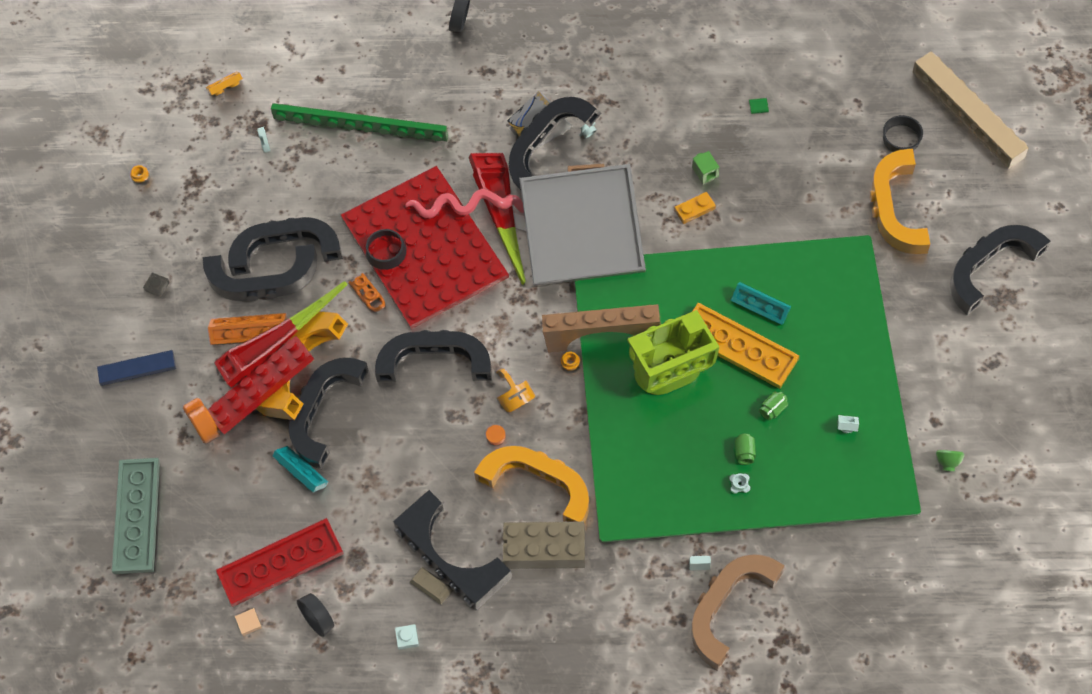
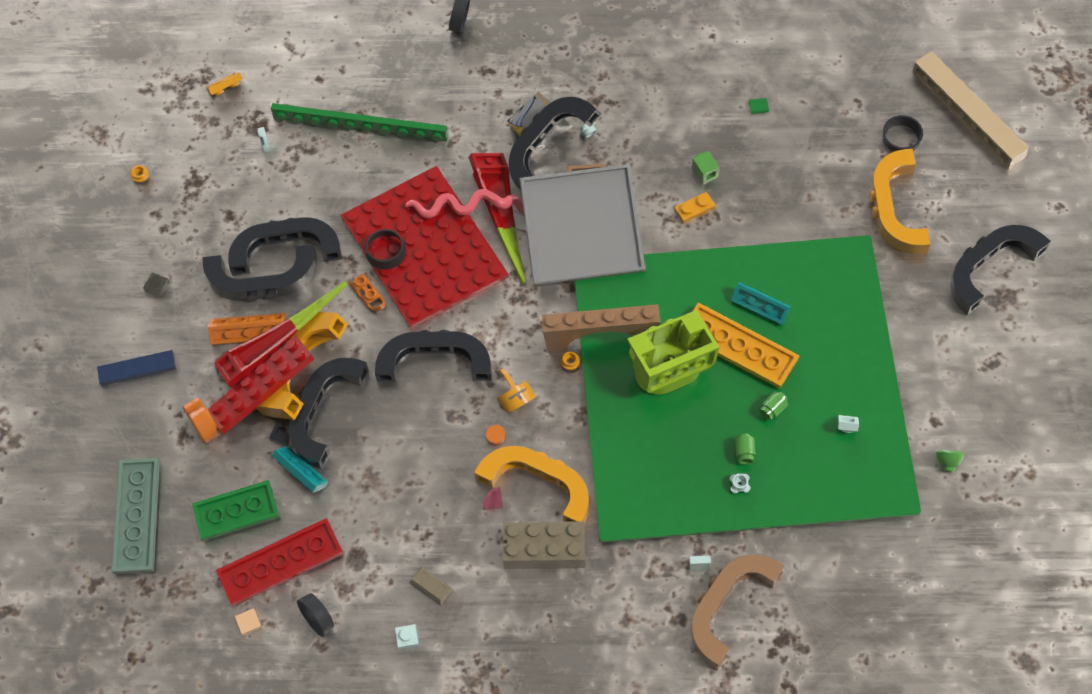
(235, 510): none -> green plate
(279, 434): none -> black tile
(473, 584): black arch -> none
(493, 500): none -> clear pink tile

